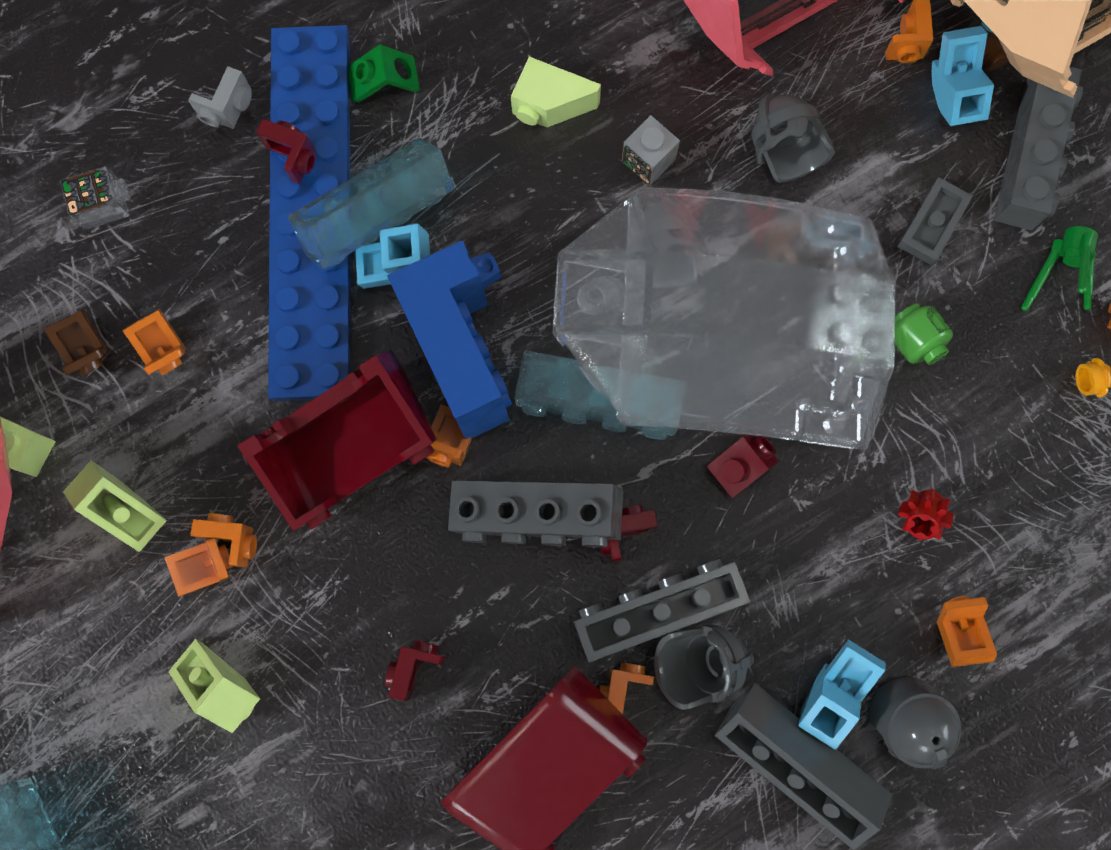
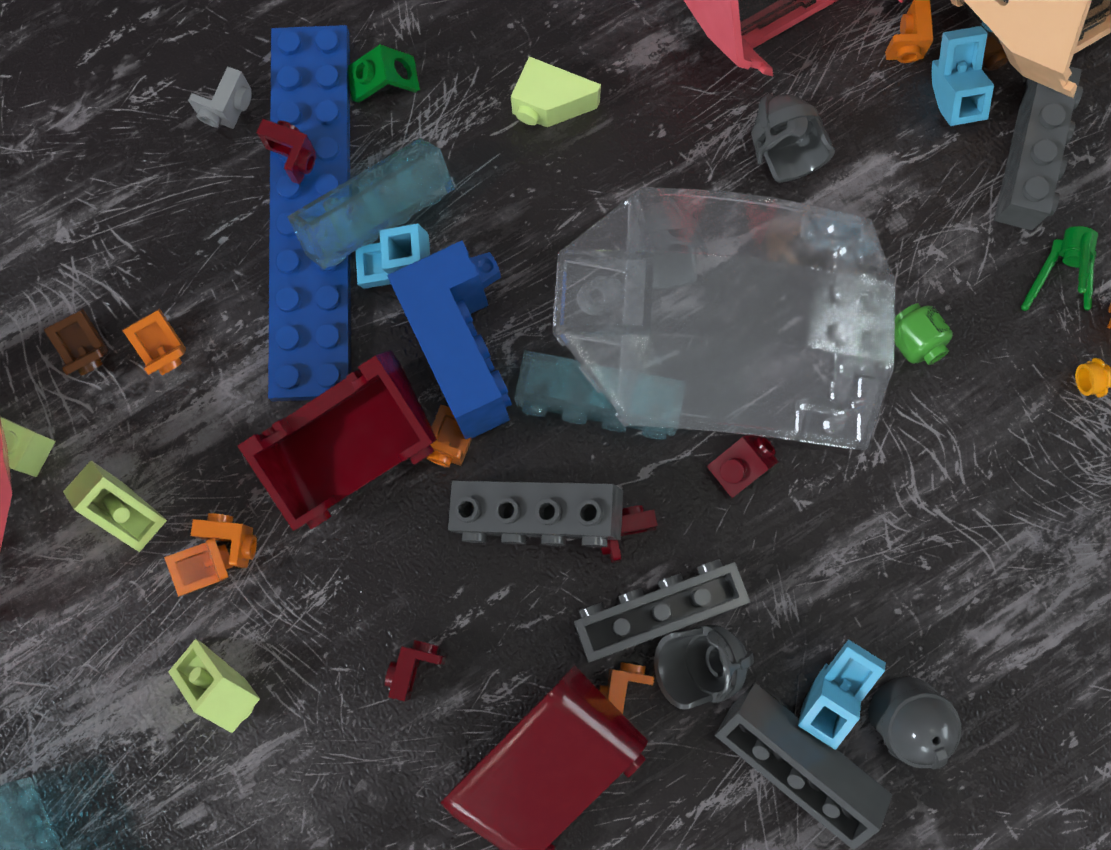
(95, 197): brick -> none
(650, 150): light grey brick -> none
(926, 514): red gear -> none
(935, 221): dark grey plate -> none
(966, 631): orange bracket -> none

